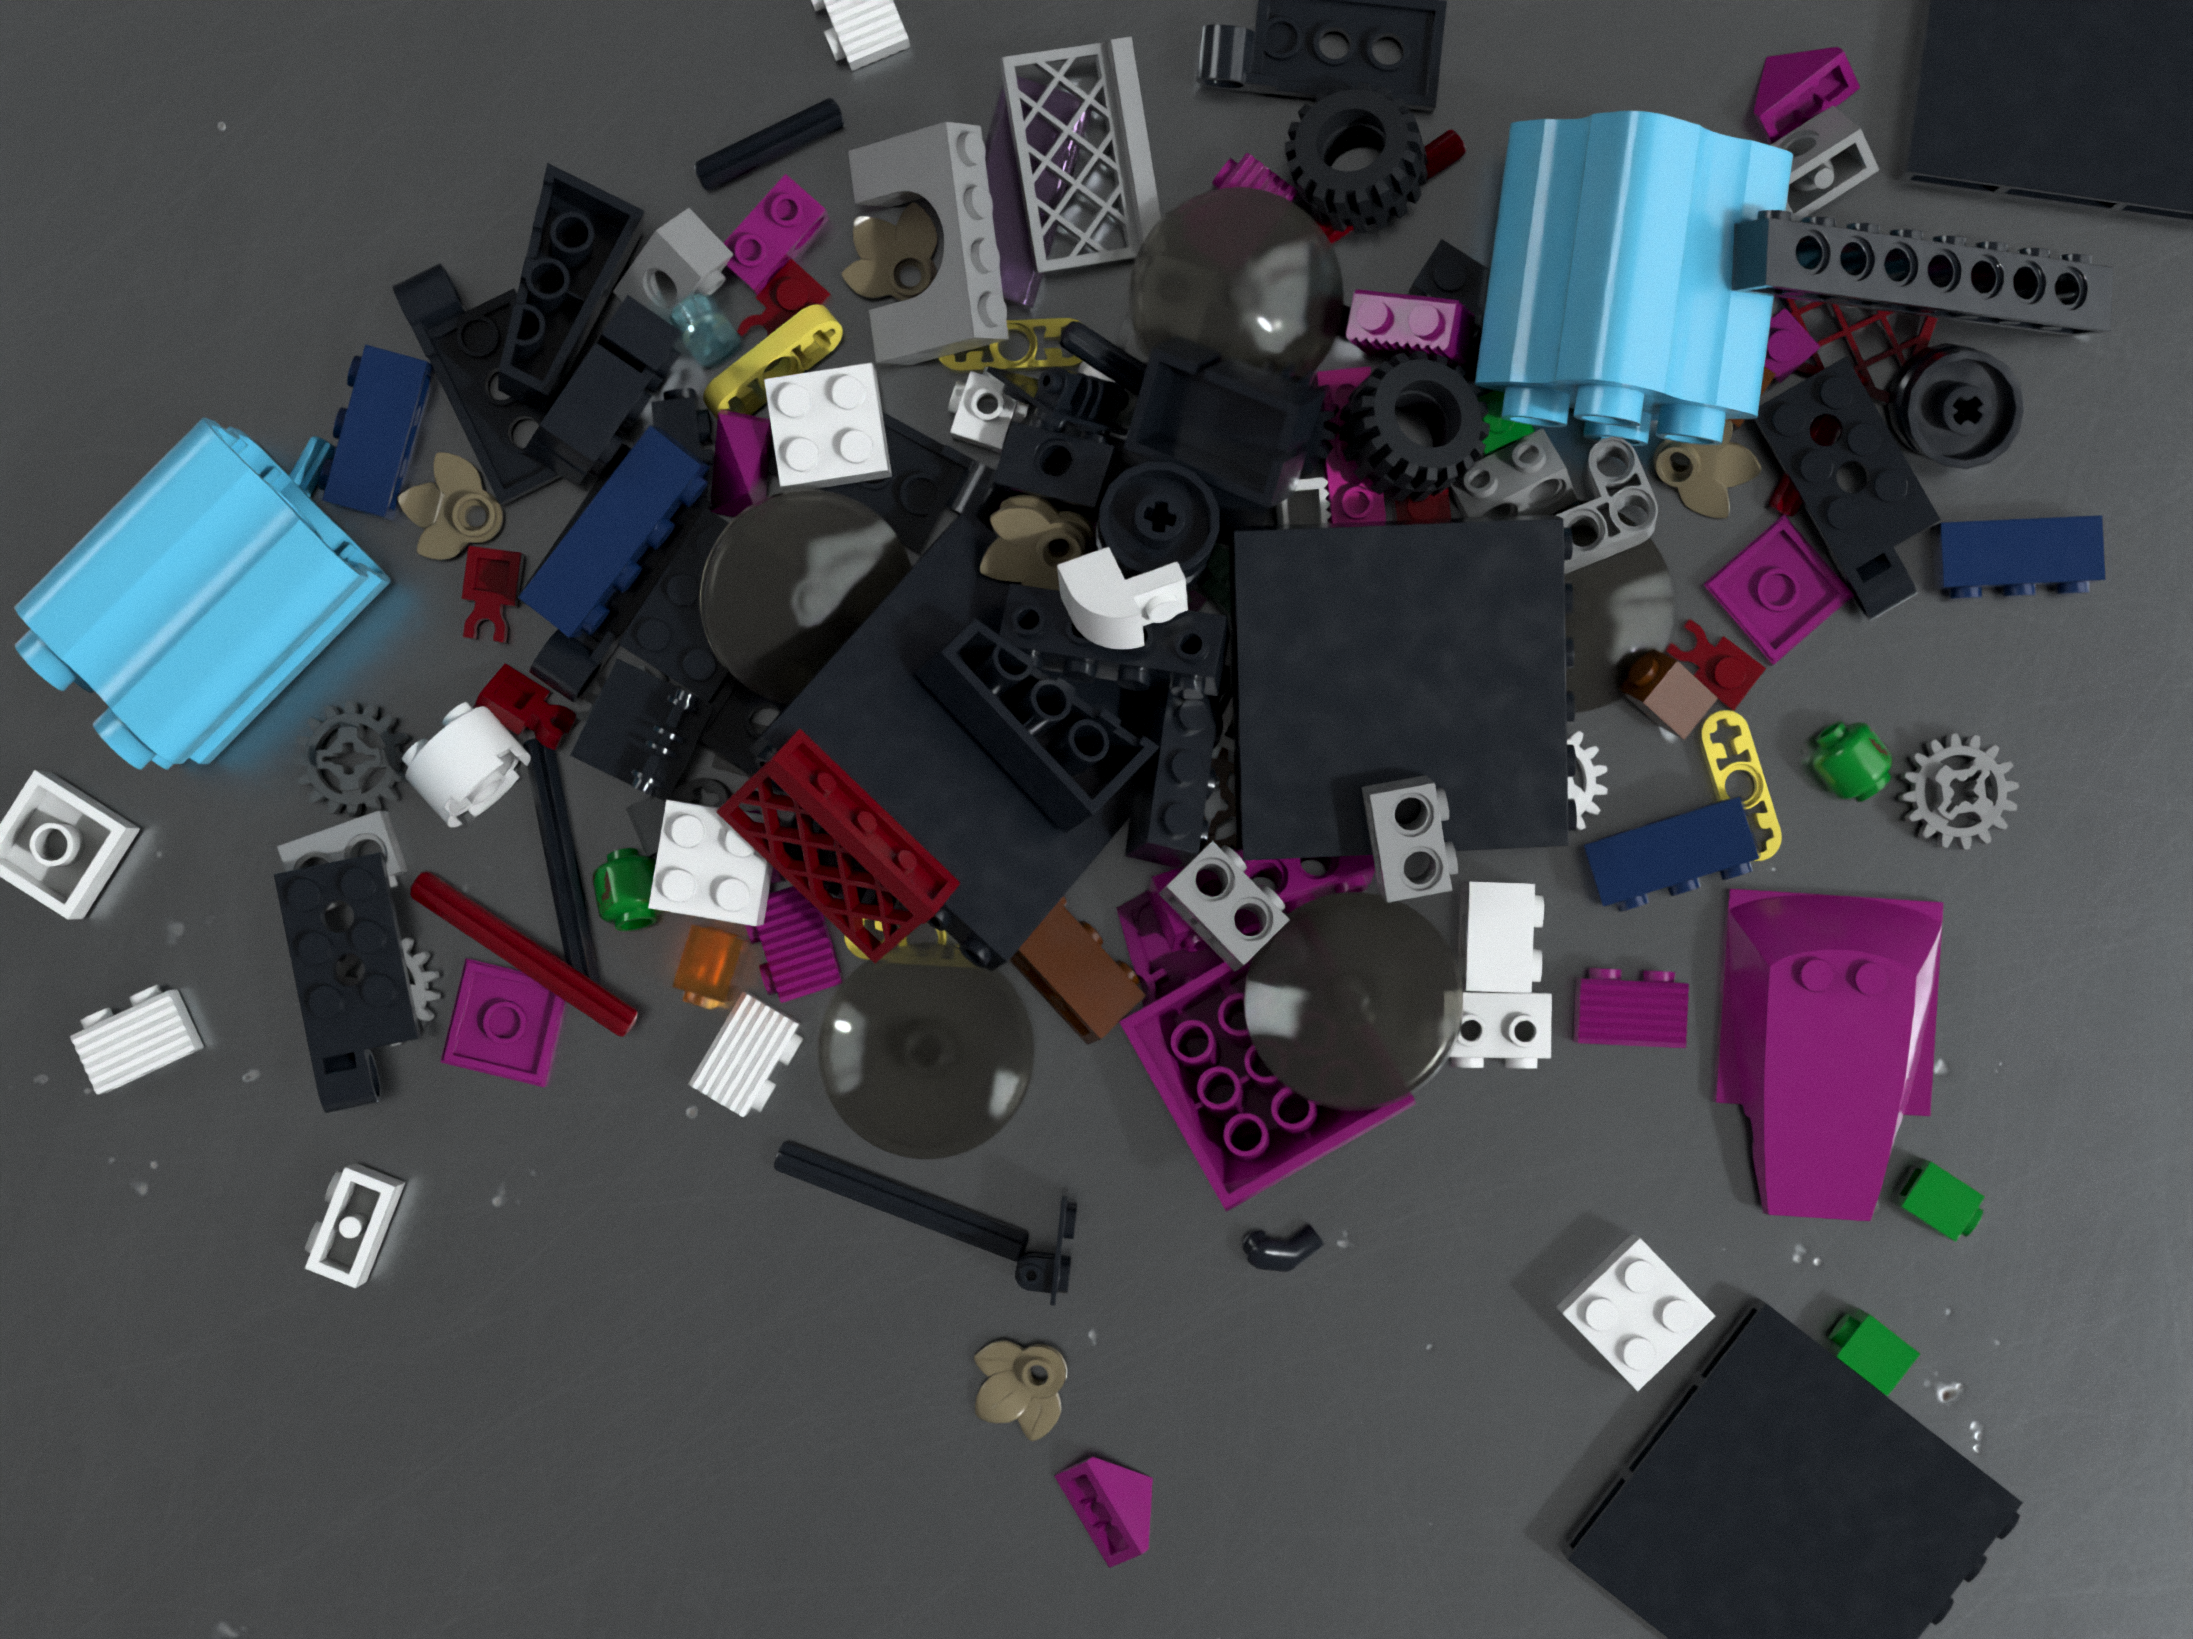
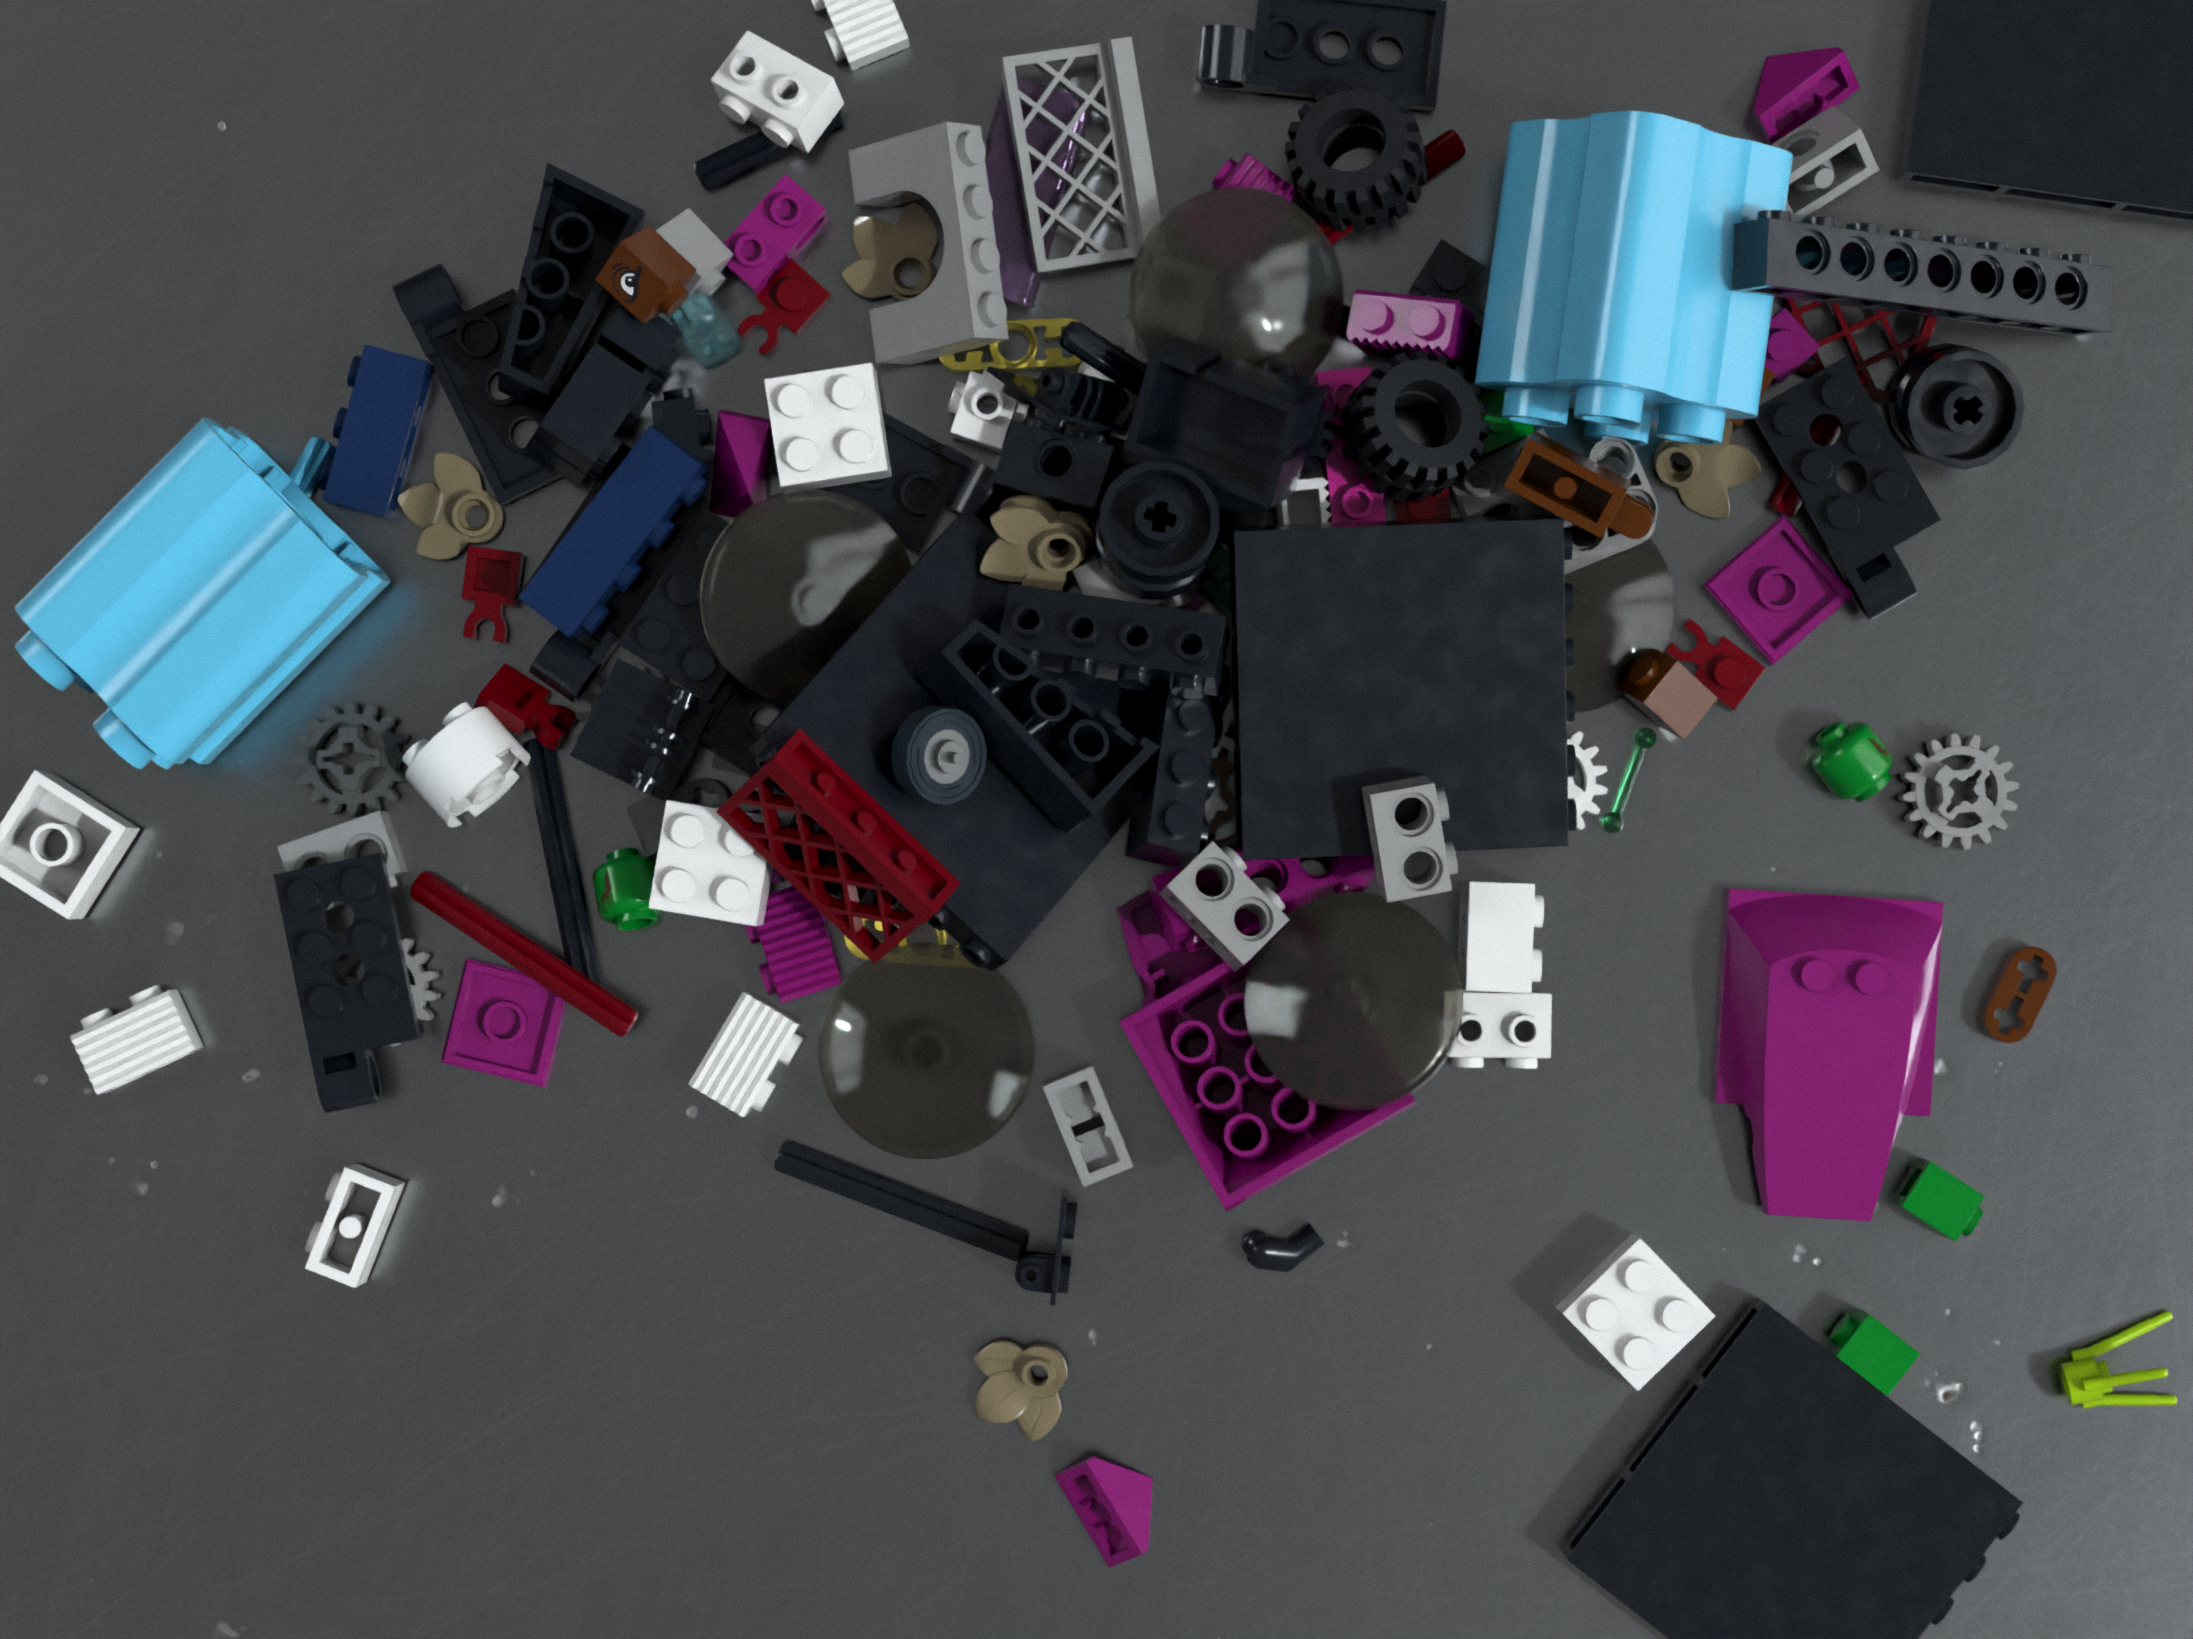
(647, 275): none -> reddish brown brick
(711, 965): clear orange brick -> none
(743, 385): light yellow beam -> none
(776, 93): none -> white brick
(939, 755): none -> black wheel
(1077, 975): reddish brown brick -> none
(1088, 1125): none -> light grey brick
(1116, 609): white brick -> none
(1577, 489): none -> reddish brown brick
(1631, 1010): magenta brick -> none
(1644, 739): none -> clear green hinge
(1673, 853): dark blue brick -> none
(1740, 743): light yellow beam -> none
(2018, 556): dark blue brick -> none
(2029, 1001): none -> reddish brown beam
(2088, 1380): none -> lime plant

